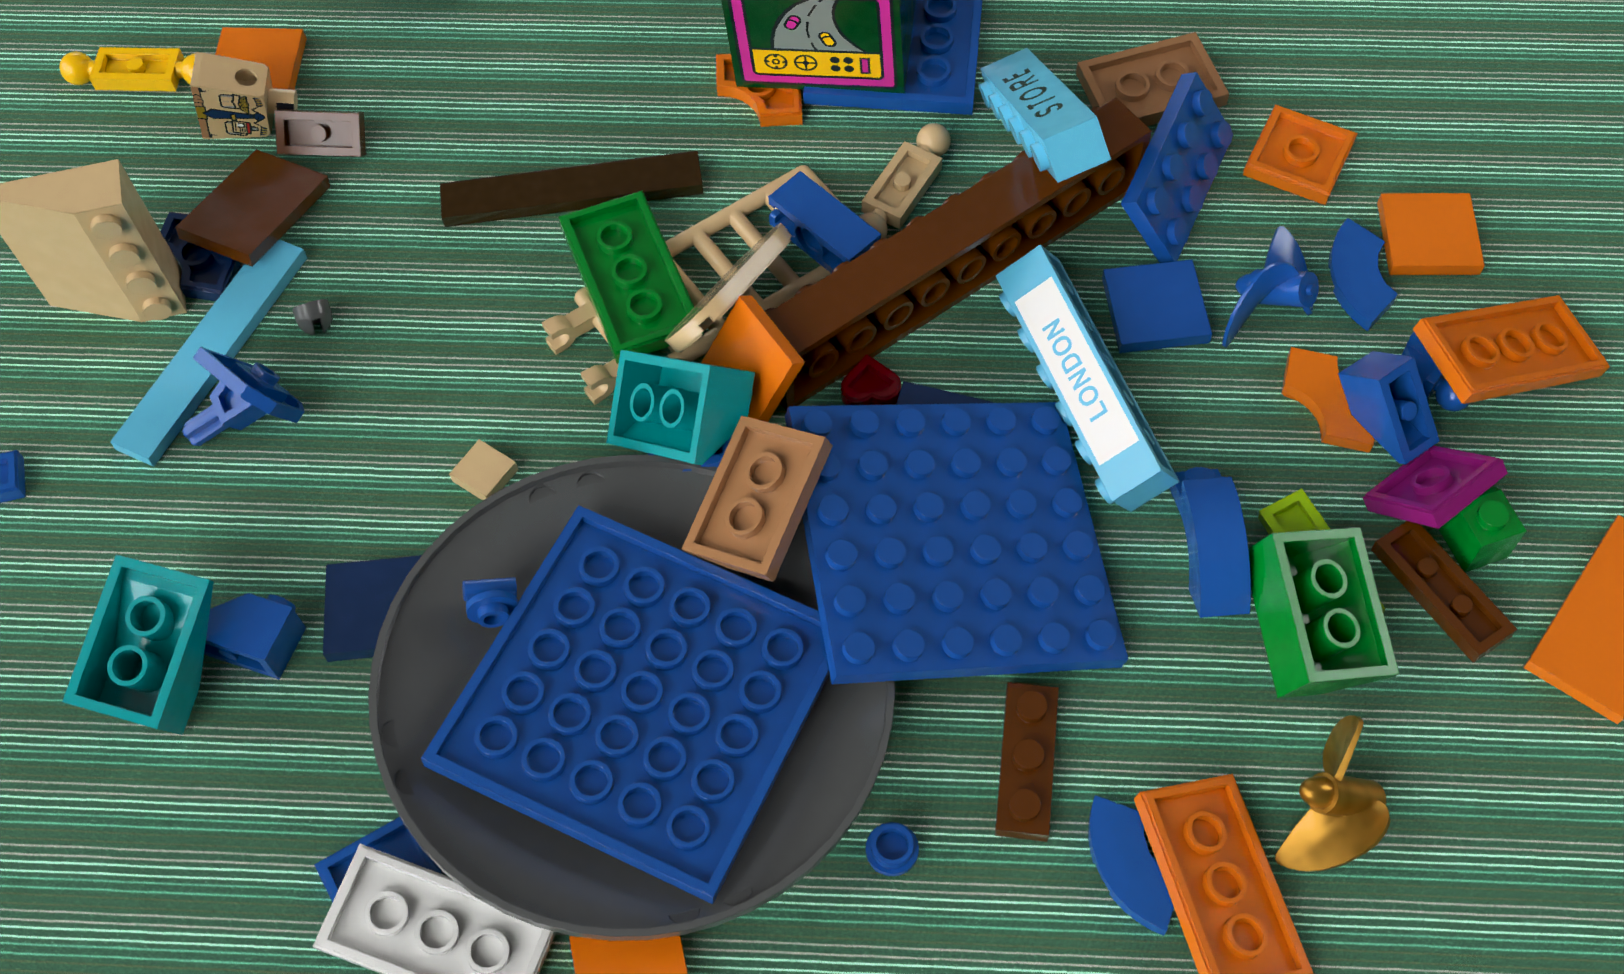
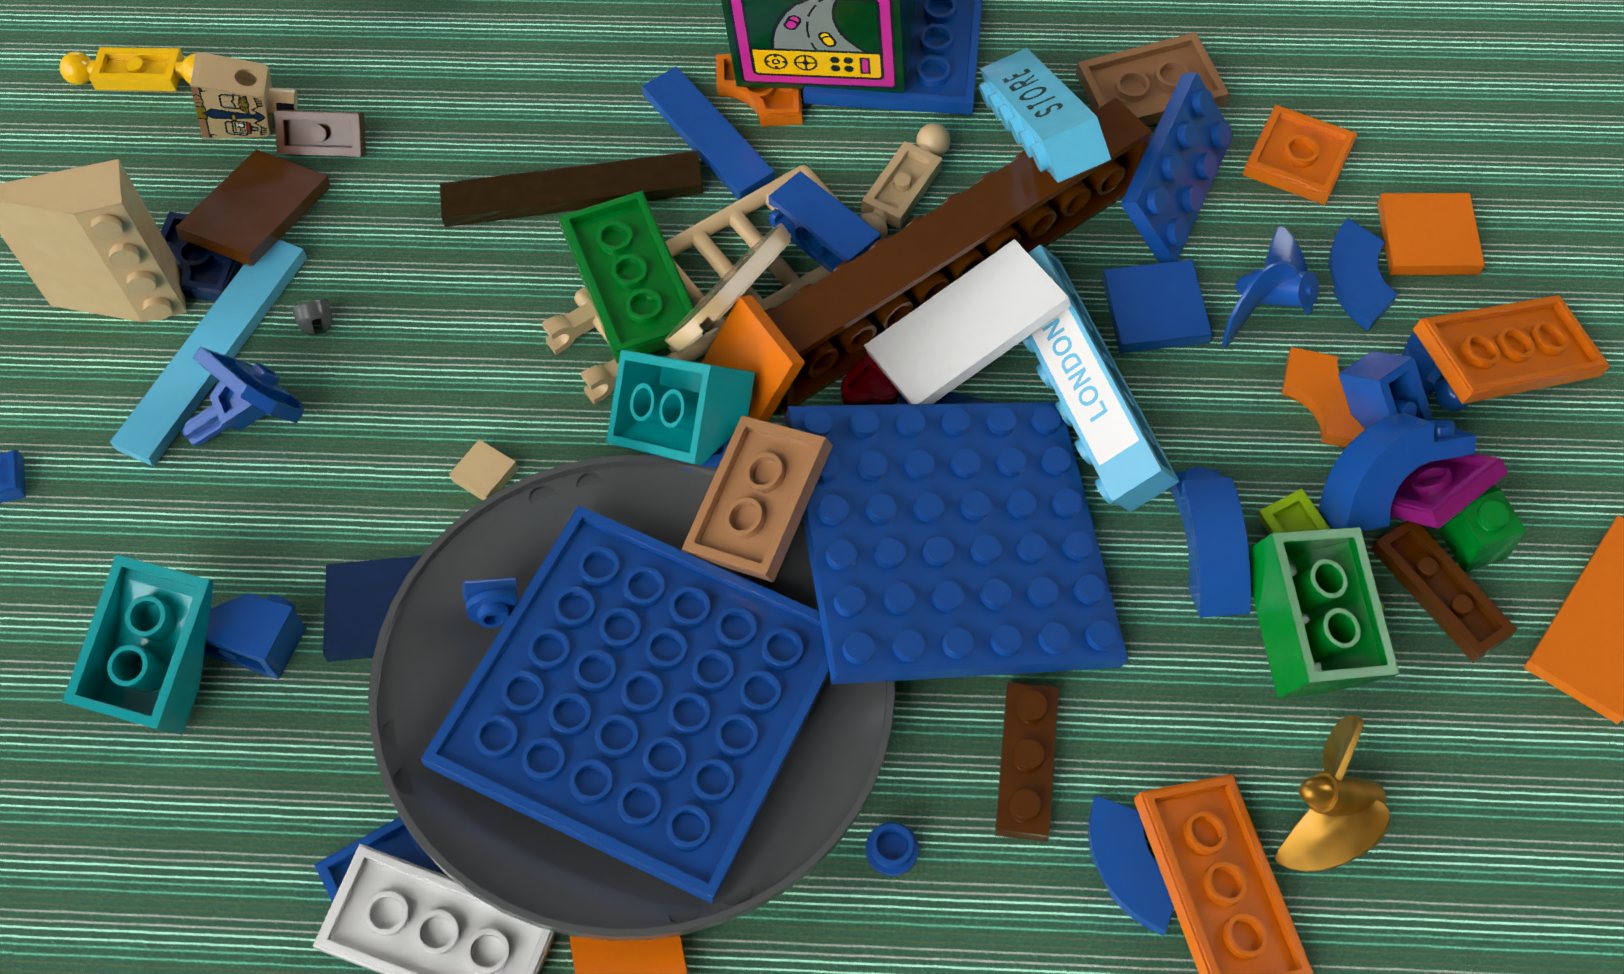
(275, 47): orange tile -> none
(708, 133): none -> blue tile
(967, 325): none -> white tile
(1378, 461): none -> blue arch

